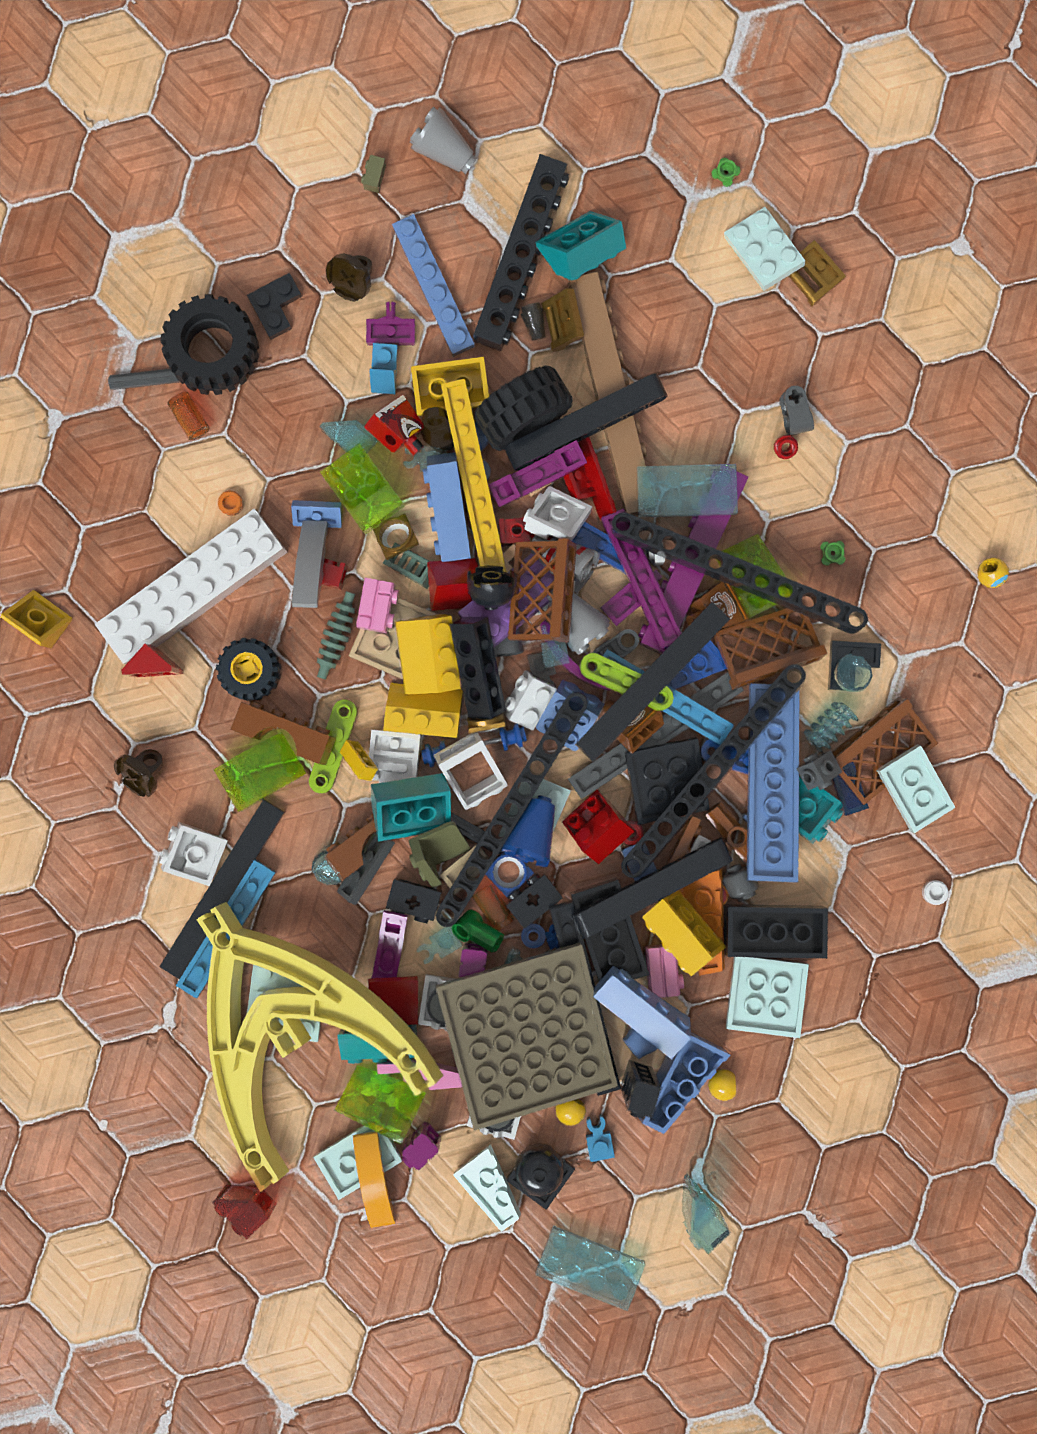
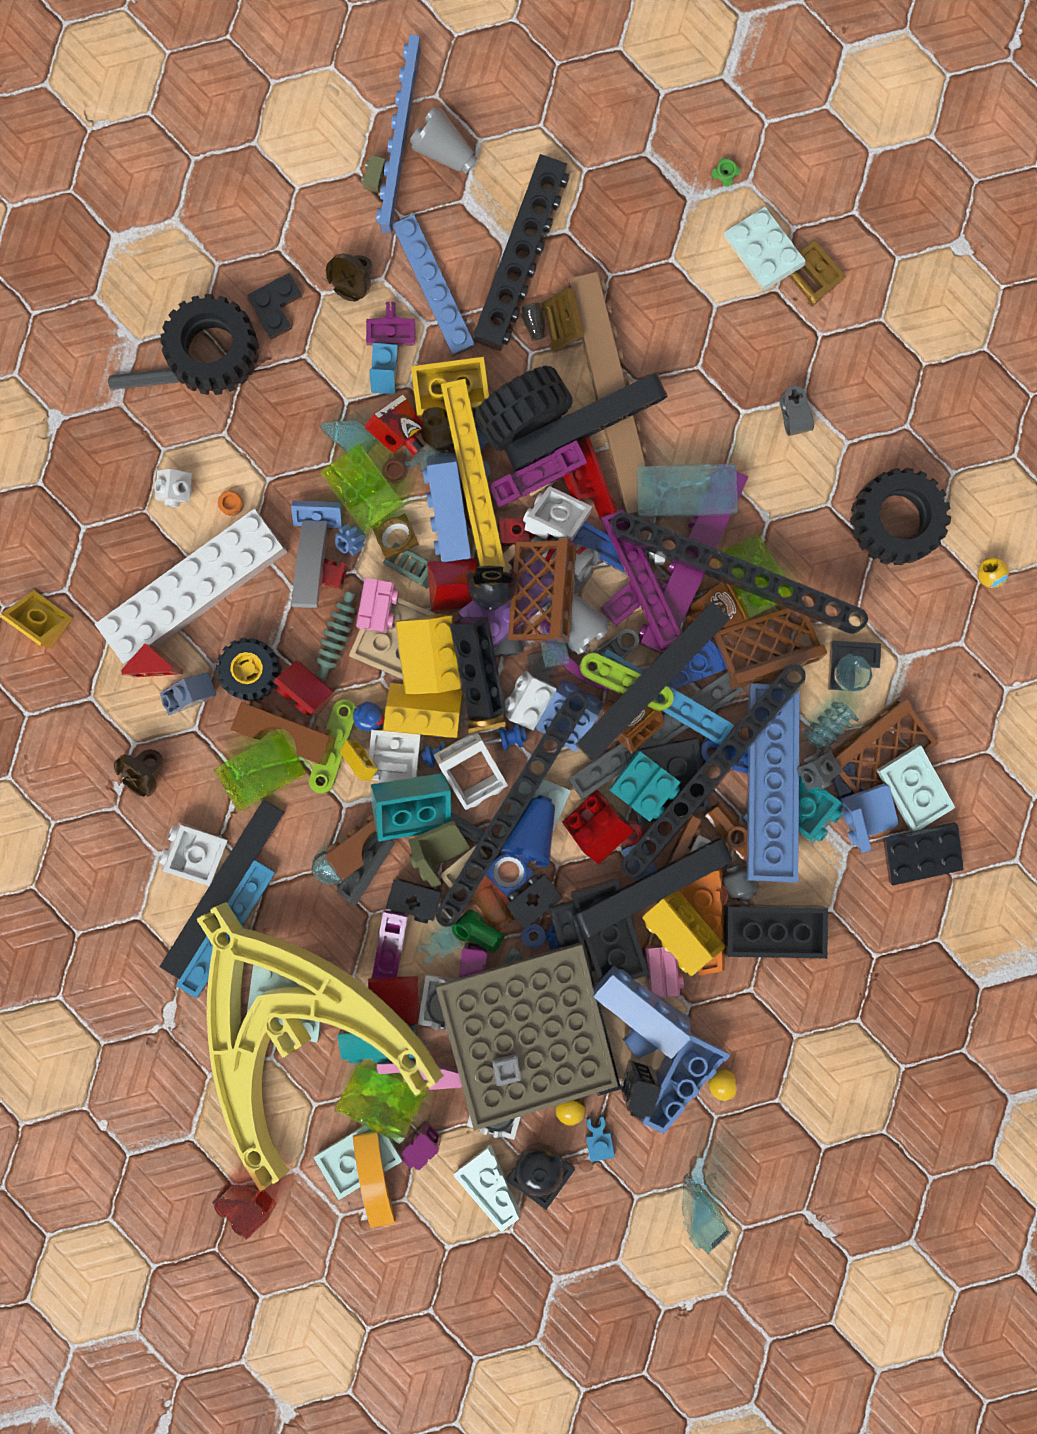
(173, 487): none -> white brick
(187, 693): none -> sand blue slope
(188, 415): clear orange piece -> none
(305, 688): none -> red slope
(349, 539): none -> medium blue gear
(368, 716): none -> blue animal
(394, 471): none -> copper plate
(400, 123): none -> medium blue plate
(506, 1070): none -> light grey tile
(582, 244): teal slope -> none
(590, 1268): clear light blue plate -> none
(645, 786): none -> teal plate
(767, 996): light aqua plate -> none
(790, 451): red plate -> none
(838, 548): bright green plate -> none
(868, 814): none -> medium blue bracket
(922, 494): none -> black tyre
(923, 853): none -> black plate
(935, 892): white tile -> none

